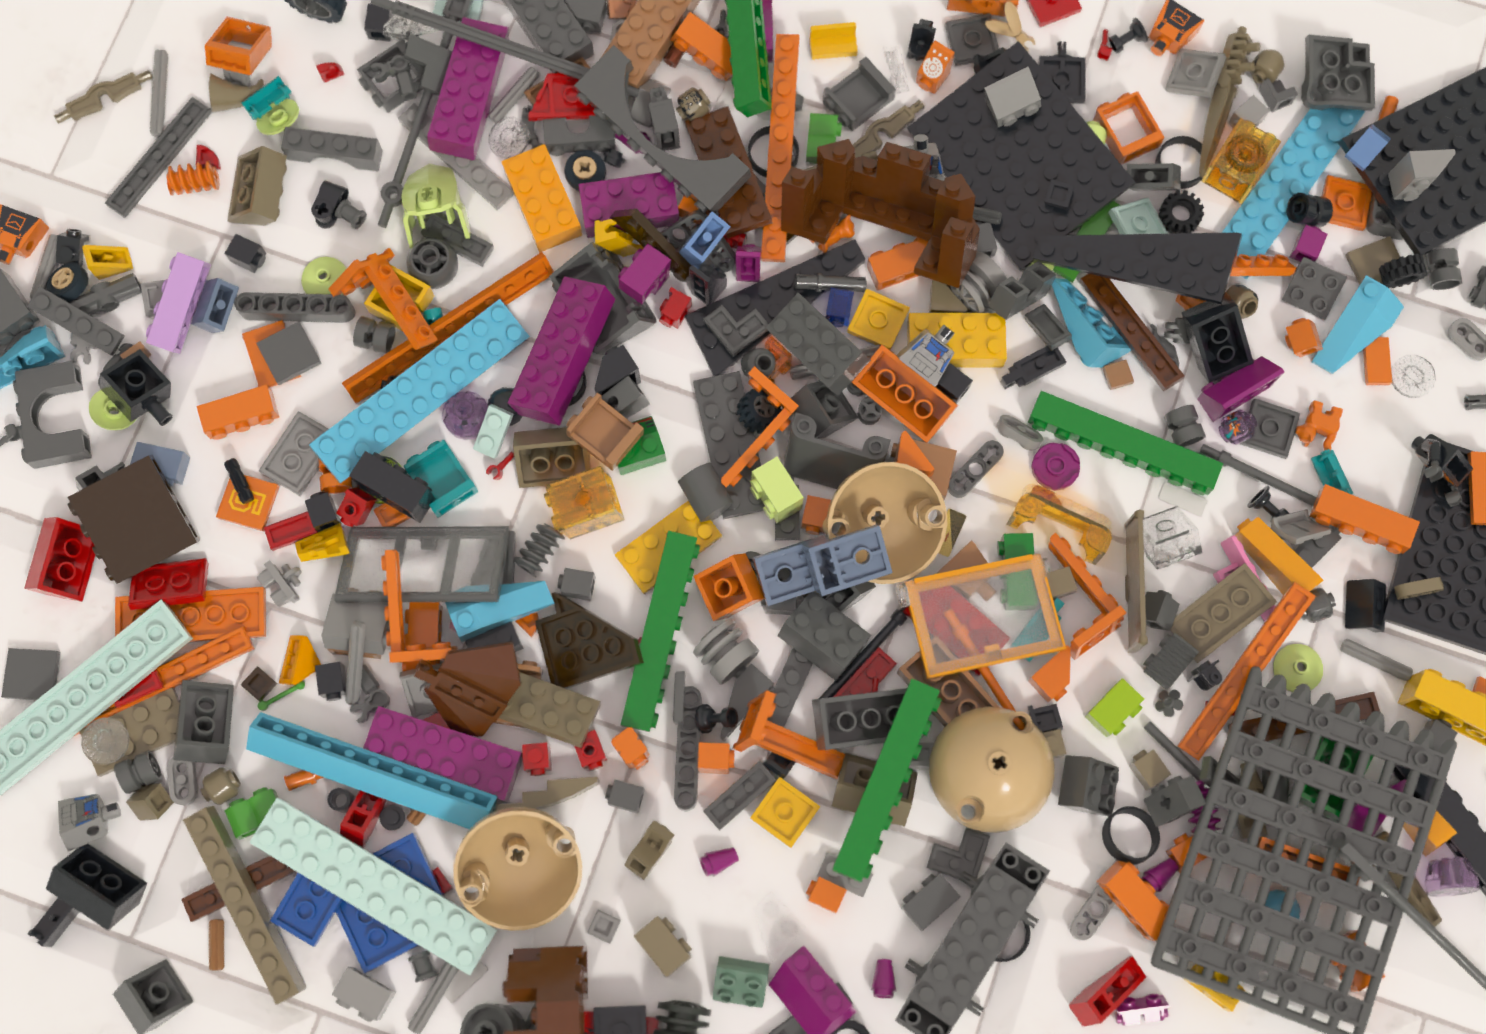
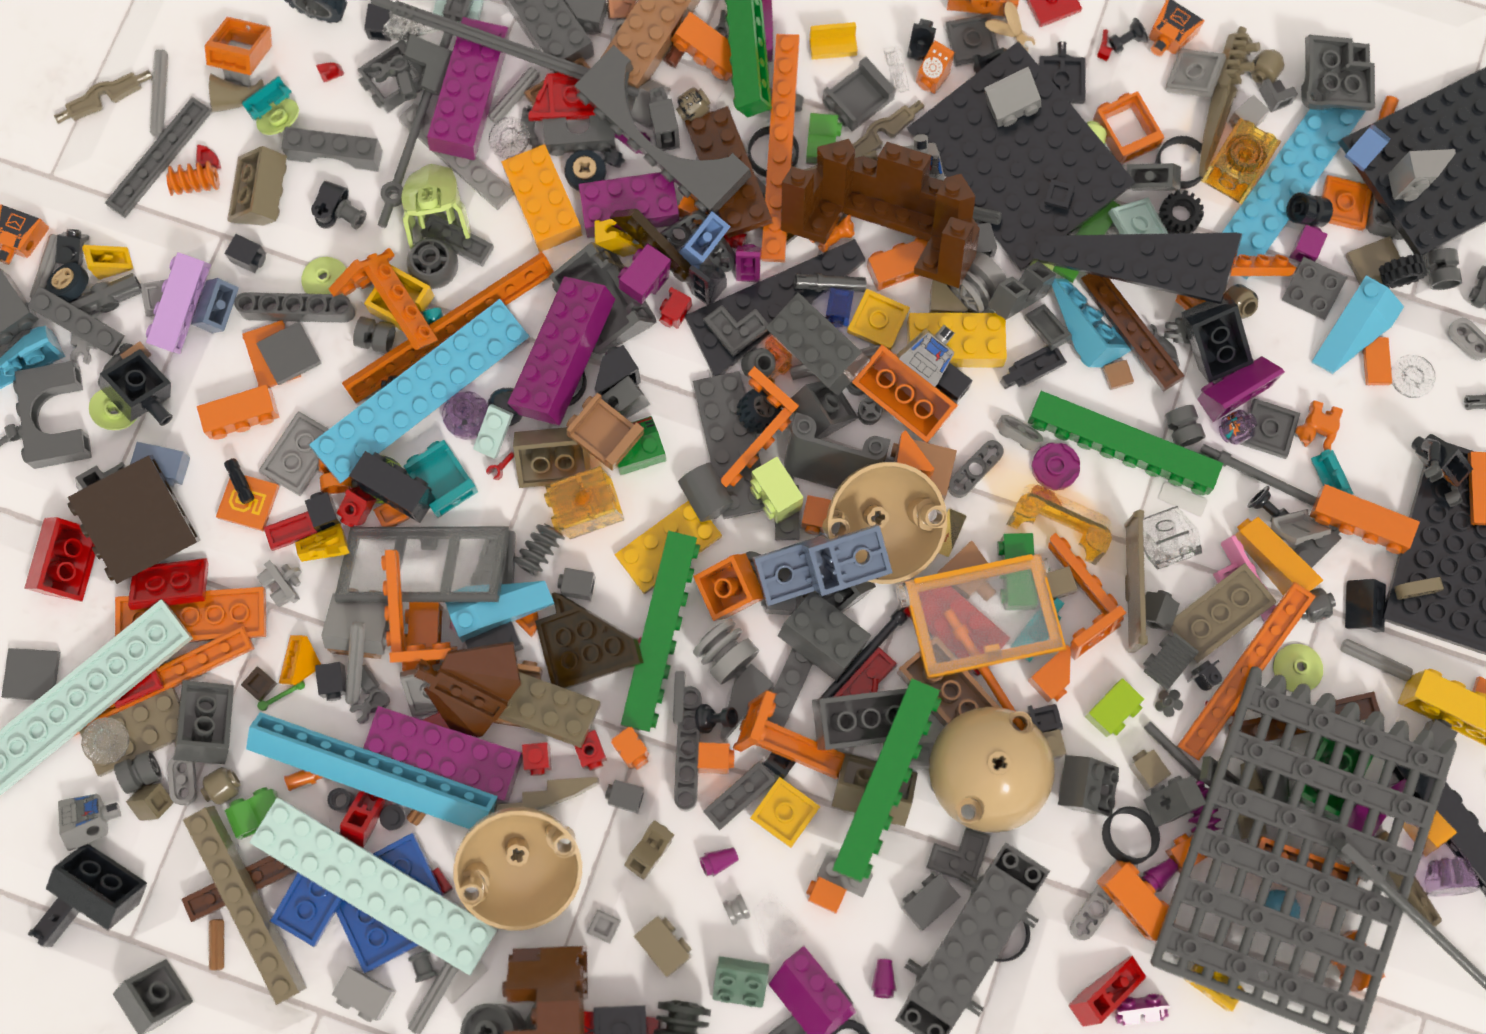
(736, 909): none -> light grey wheel
(1303, 337): orange brick -> none

